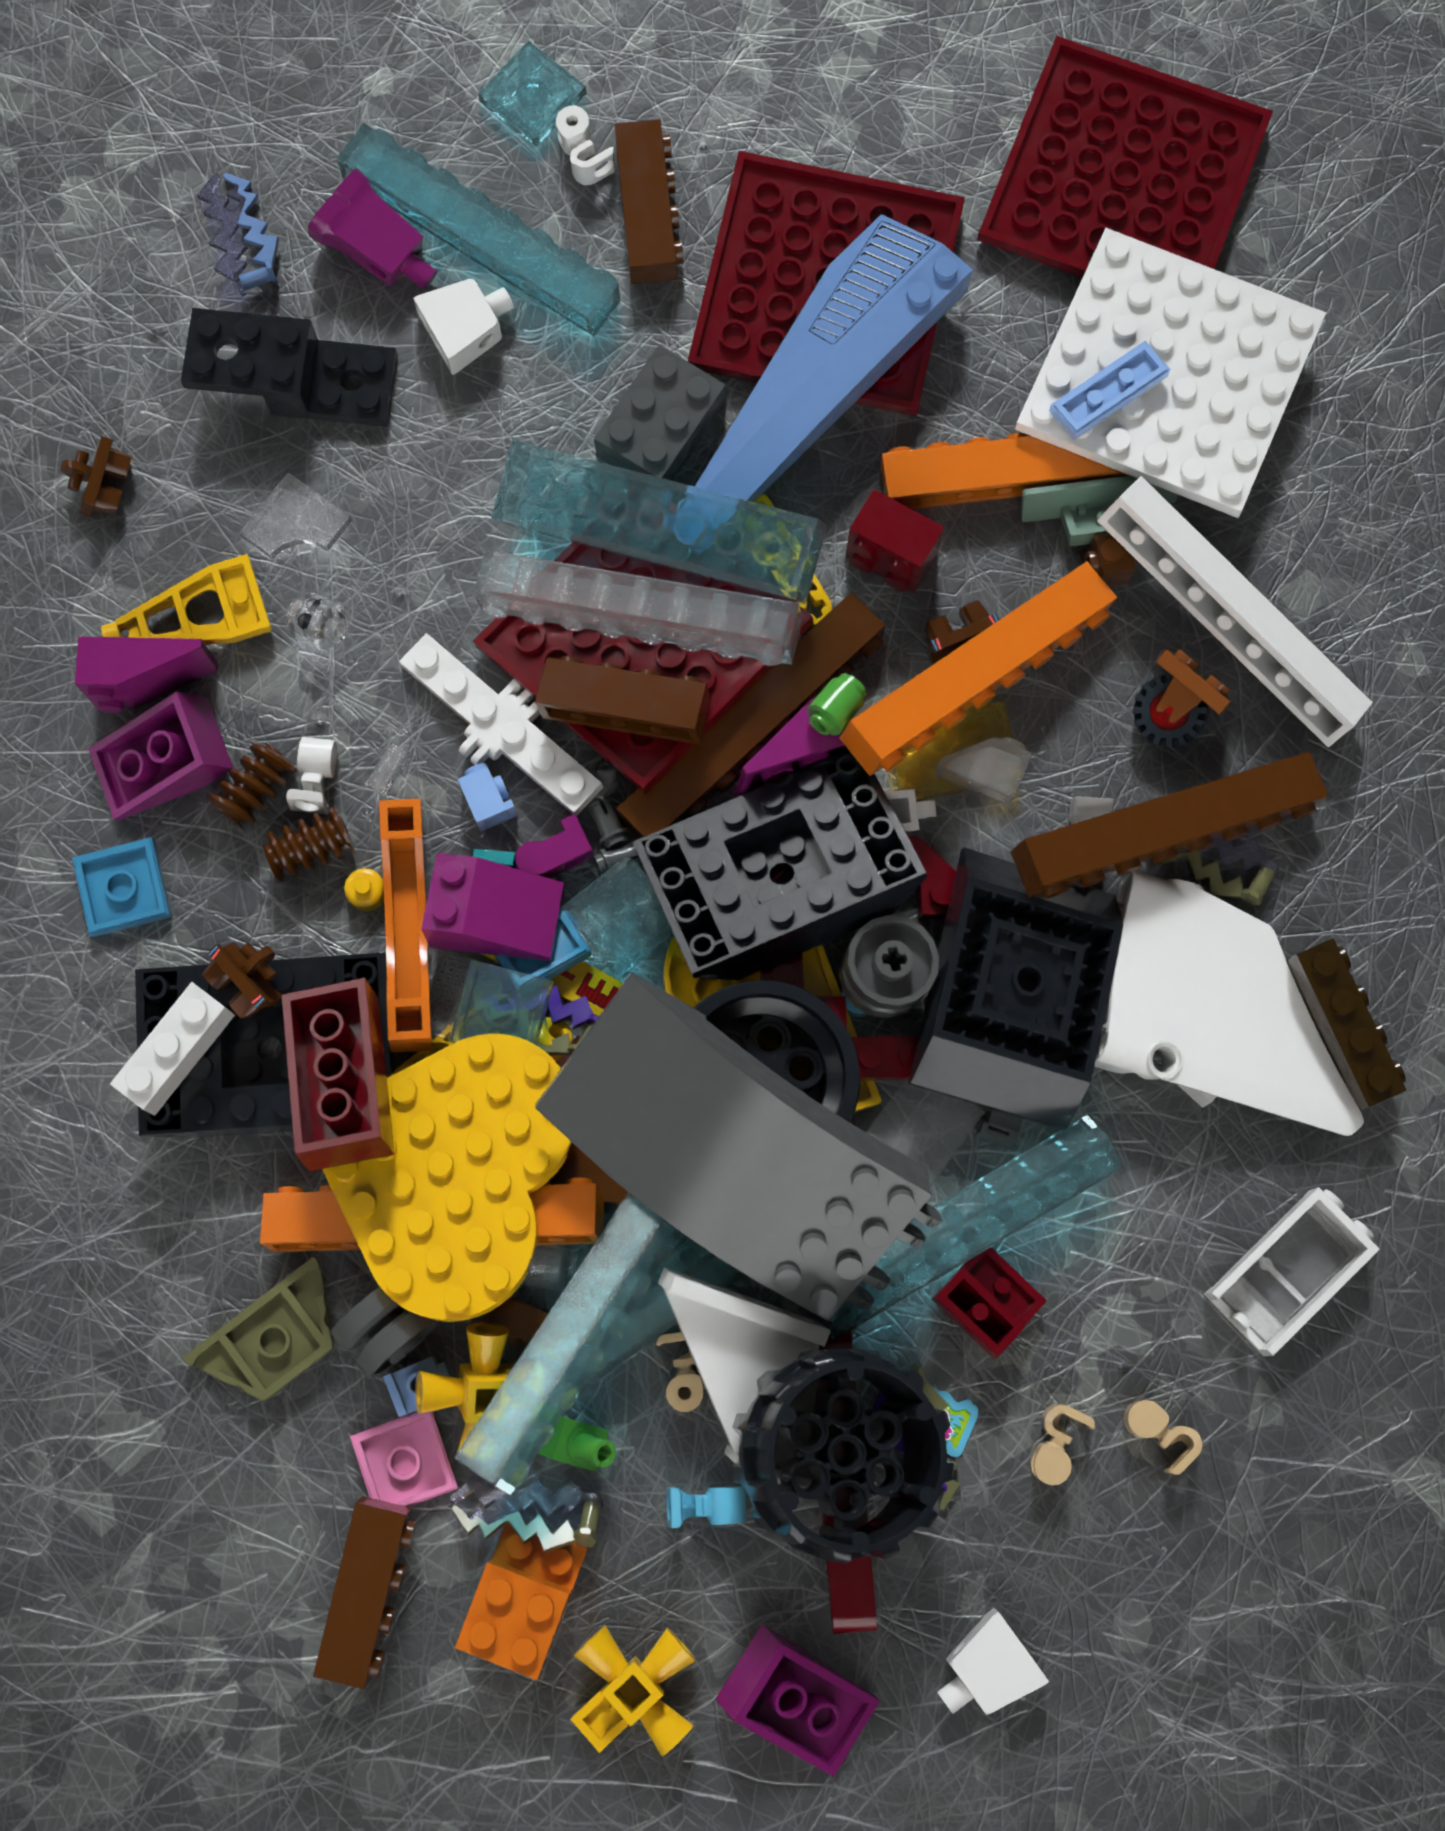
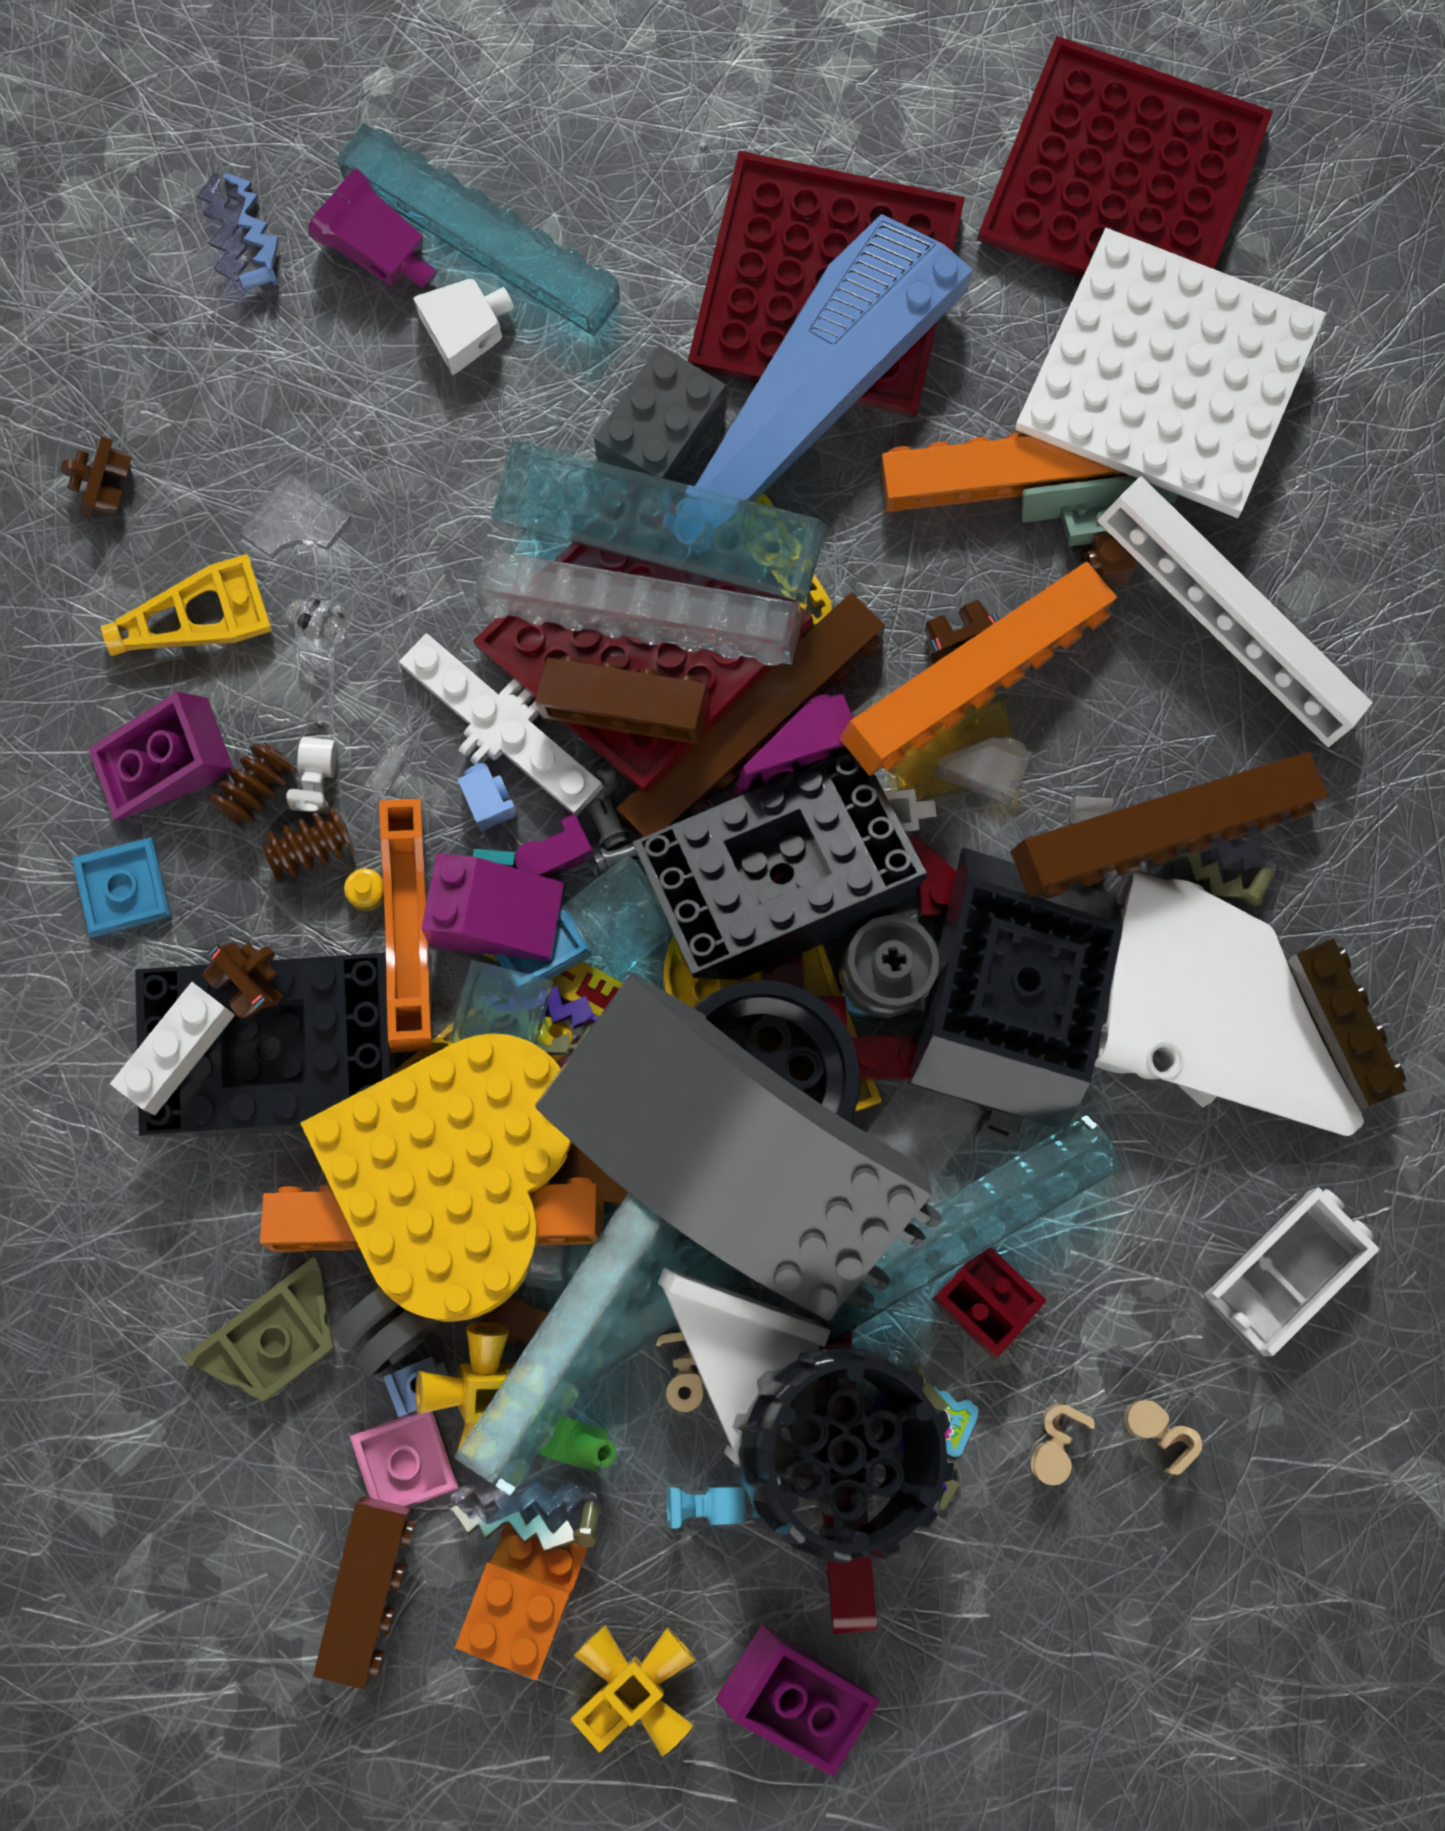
(137, 670): magenta slope -> none
(289, 367): black bracket -> none
(337, 1075): dark red brick -> none
(531, 93): clear light blue plate -> none
(576, 141): white leg -> none
(646, 201): reddish brown brick -> none
(836, 705): bright green brick -> none
(893, 542): dark red brick -> none
(990, 1668): white torso -> none
(1109, 390): light blue tile -> none
(1175, 705): plate -> none

